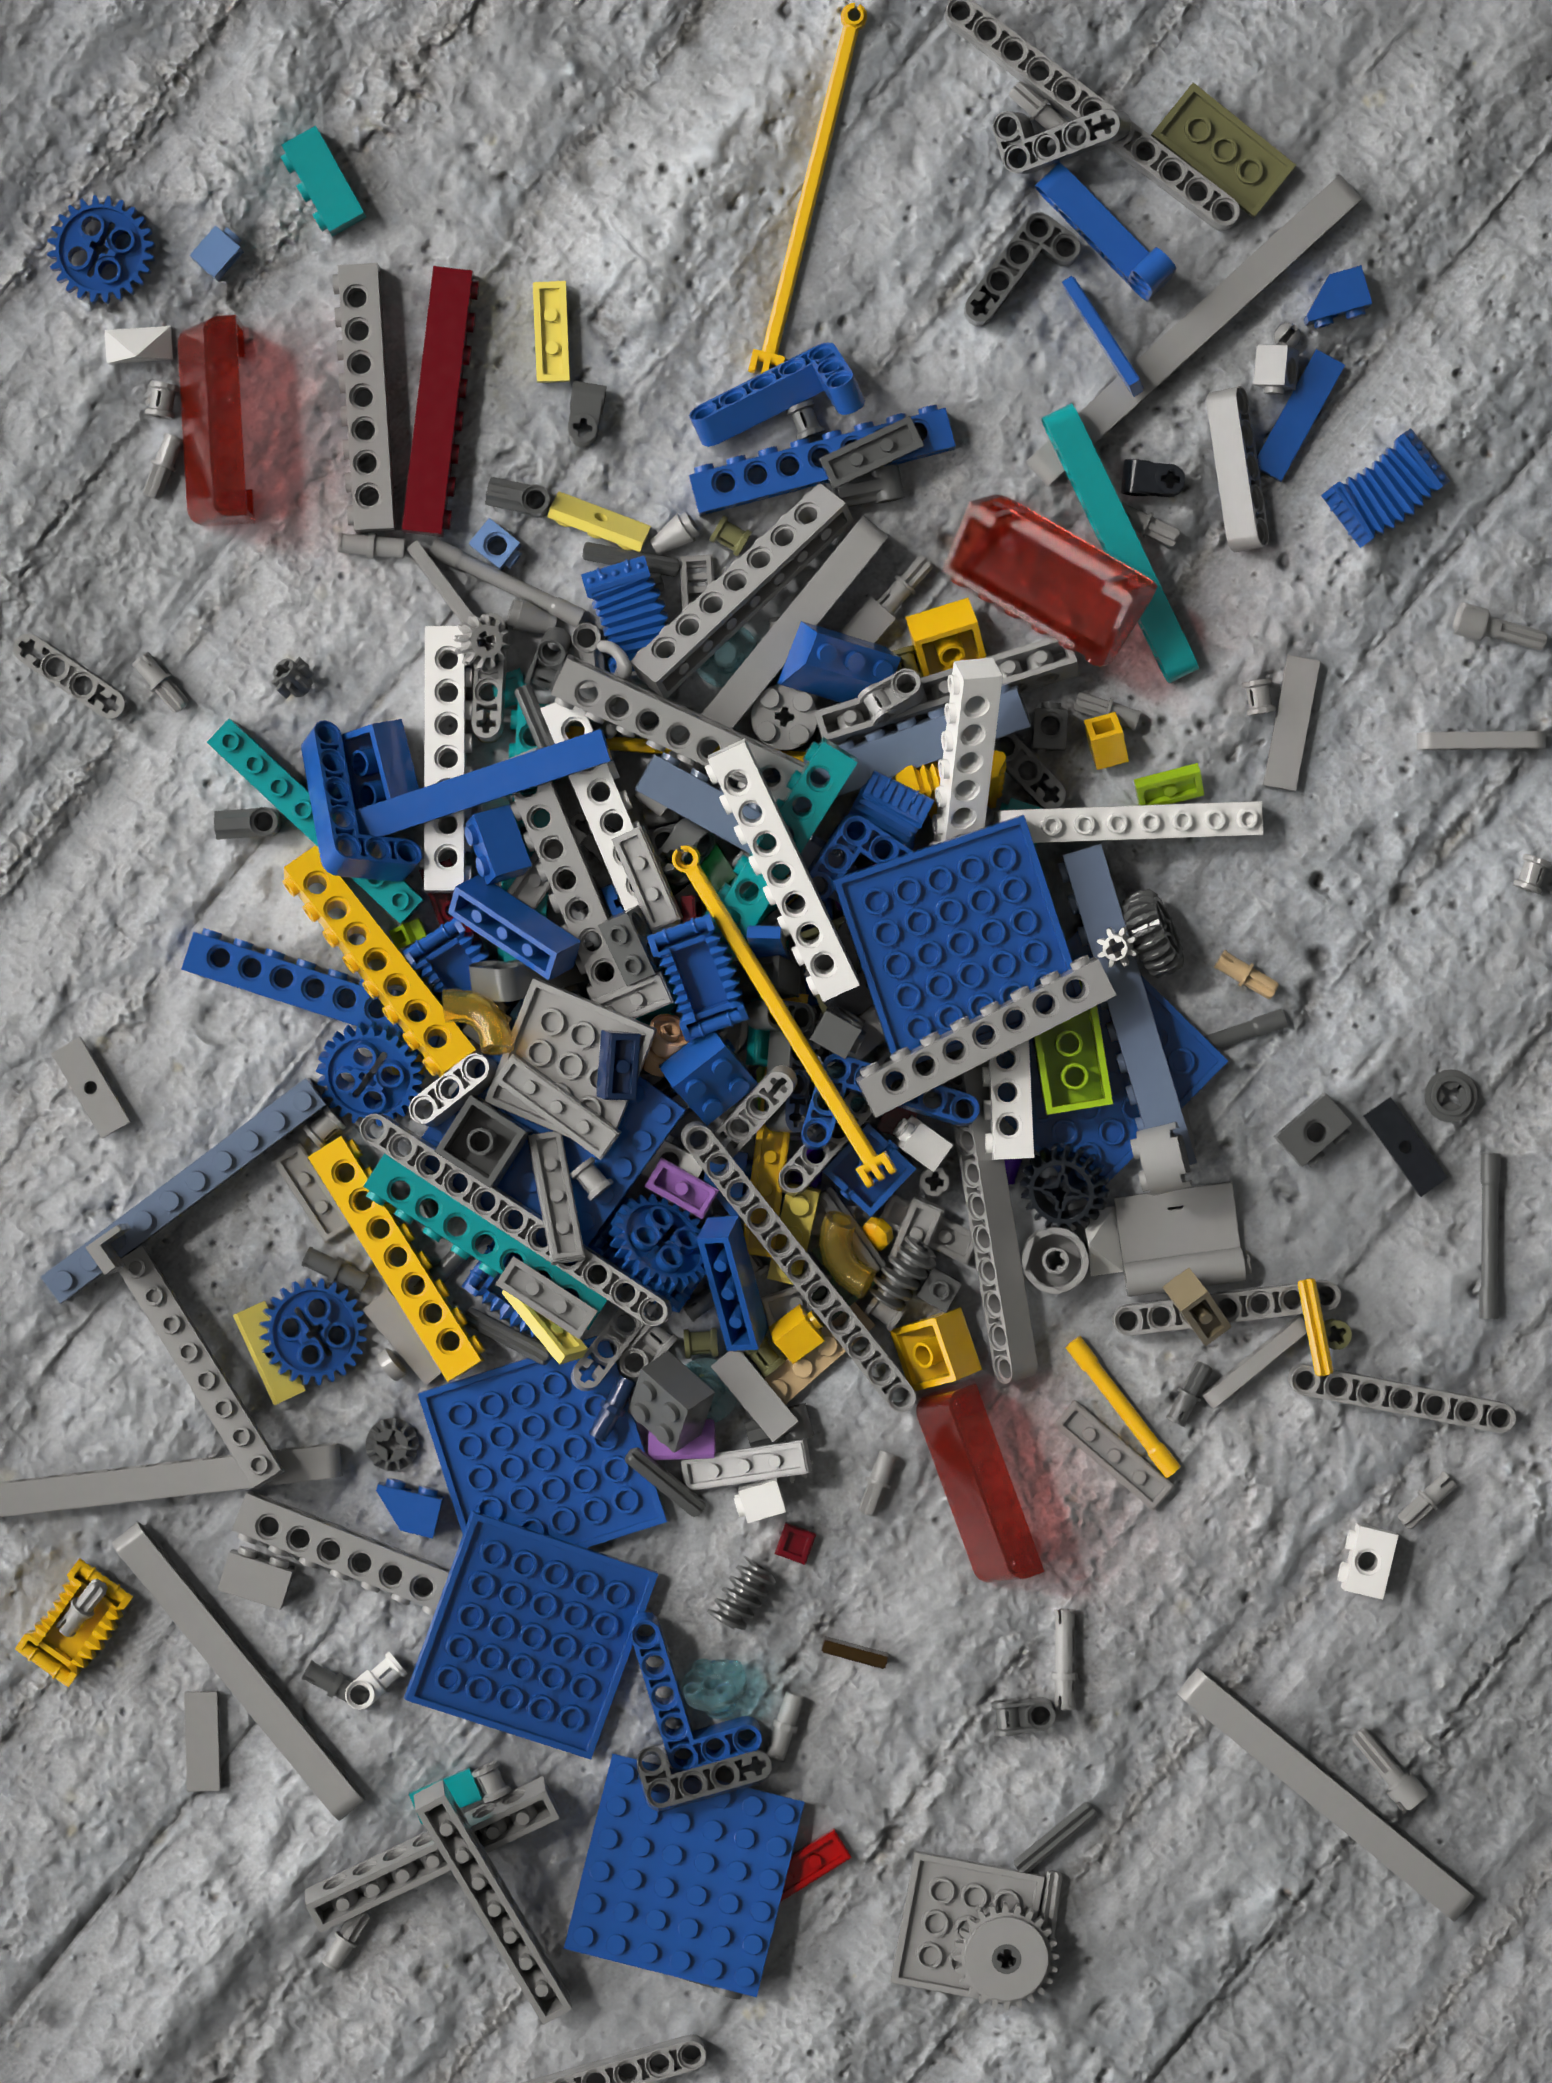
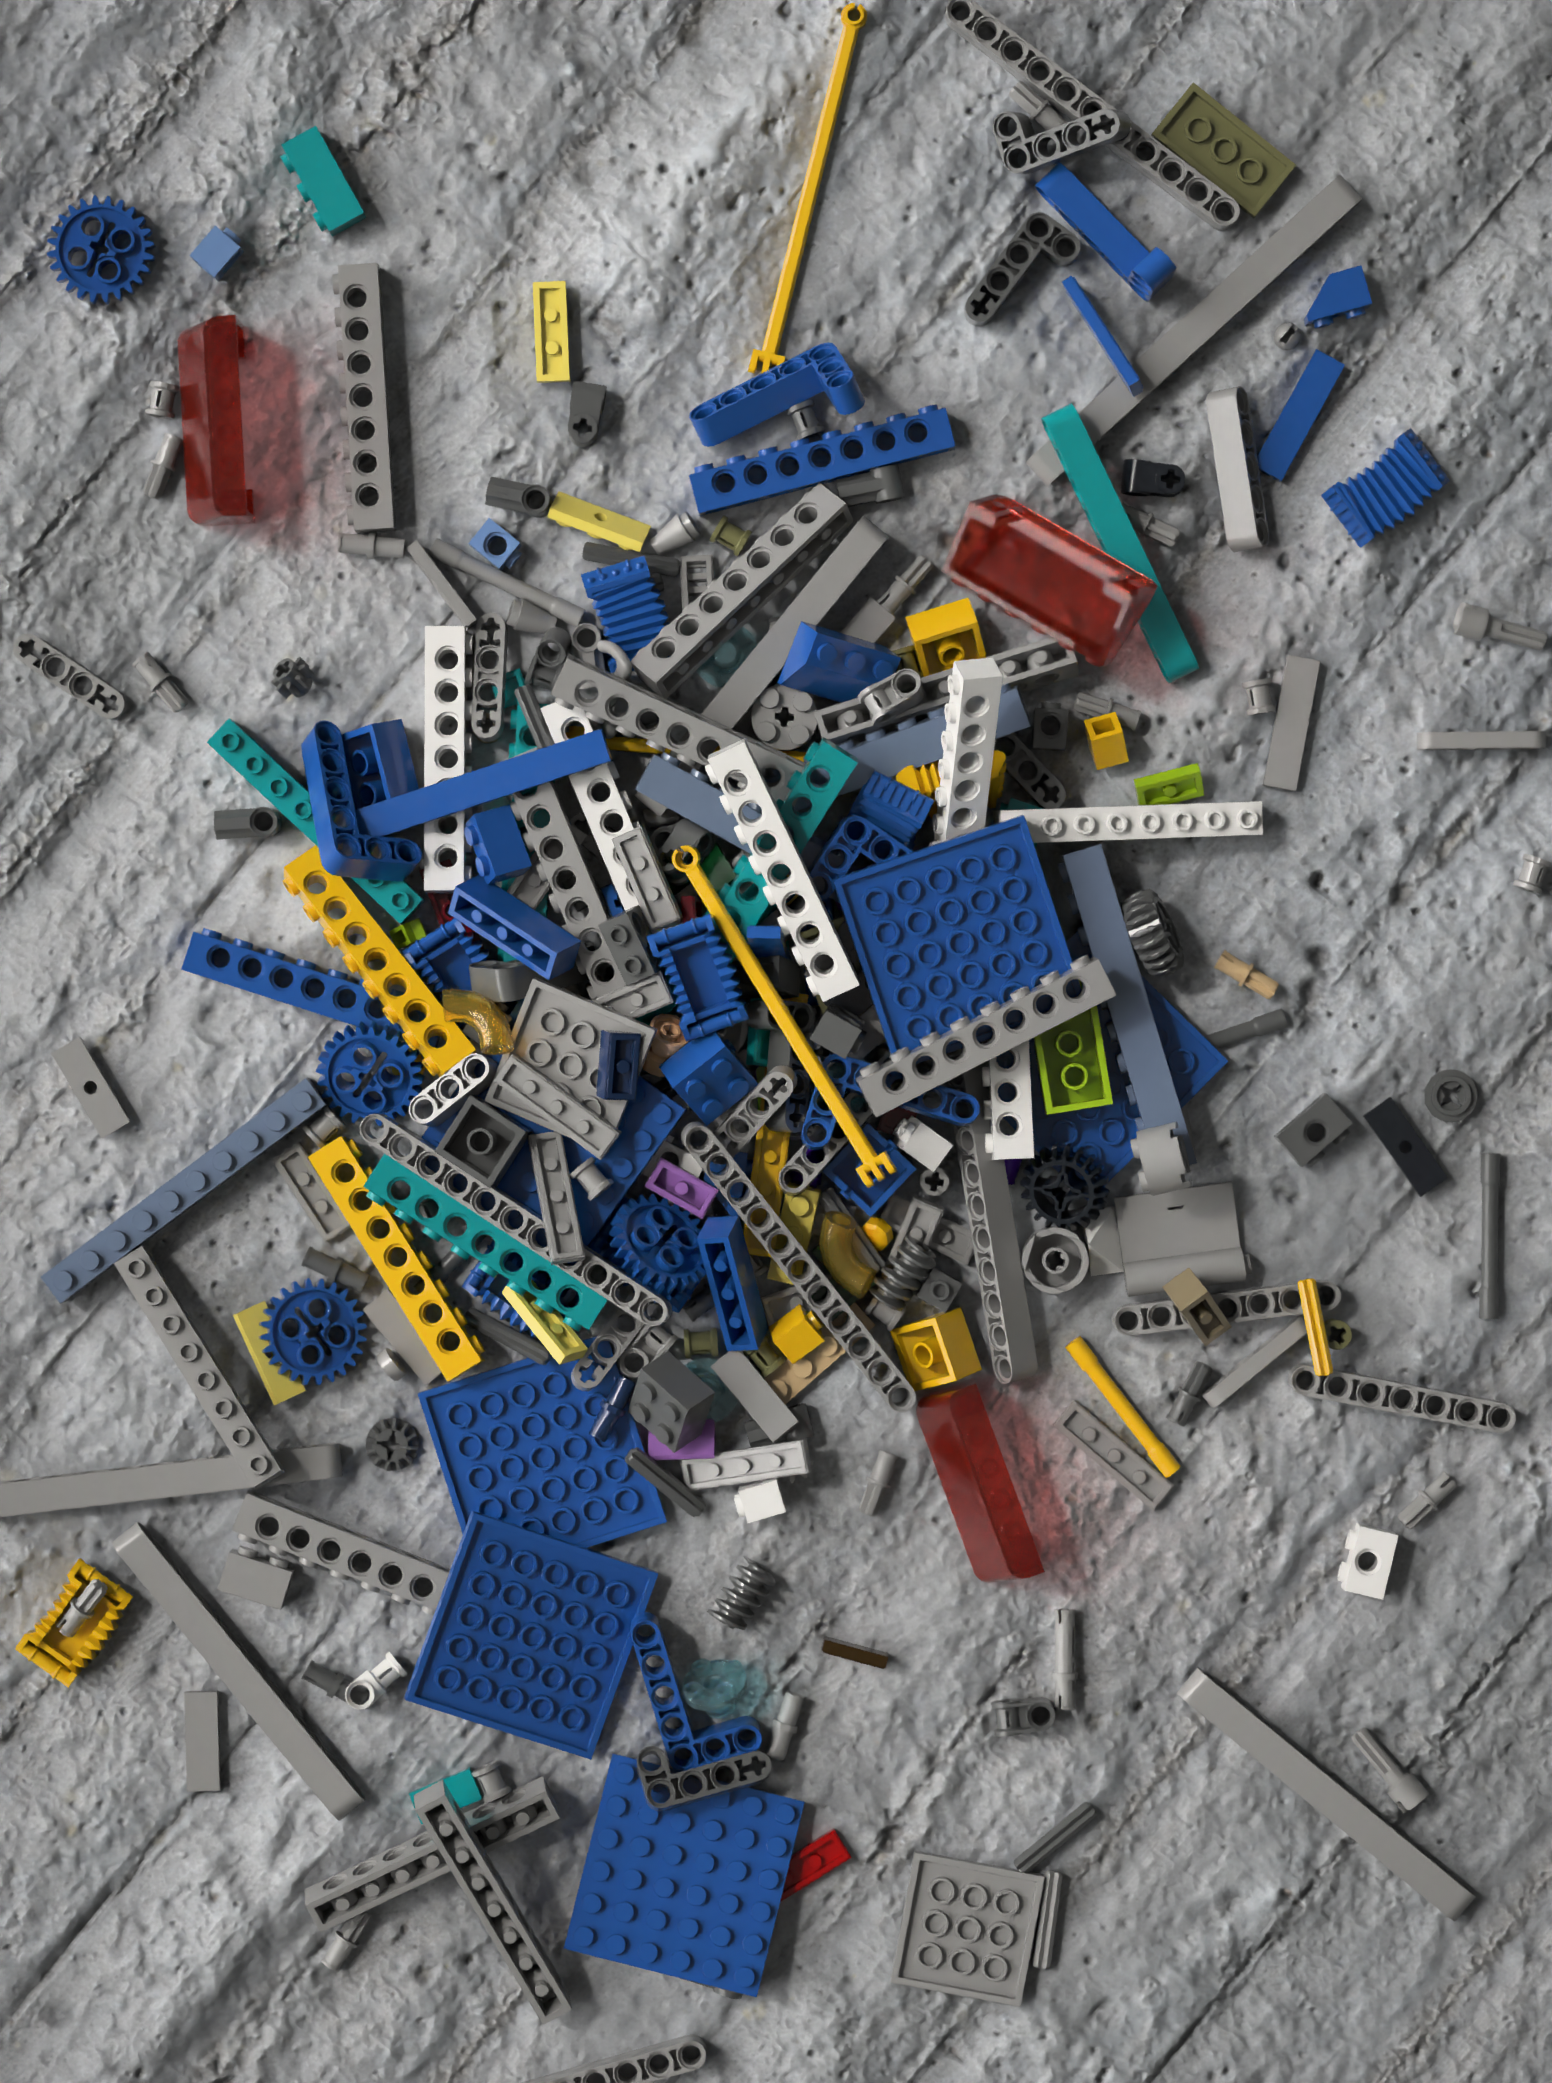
(103, 1252): light grey panel -> none
(139, 344): white slope -> none
(412, 1509): blue slope -> none
(439, 400): dark red brick -> none
(475, 630): light grey gear -> none
(546, 1297): light grey plate -> none
(795, 1543): dark red tile -> none
(871, 452): dark grey plate -> none
(1027, 1945): light grey gear -> none
(1115, 956): white gear -> none
(1276, 368): brick -> none

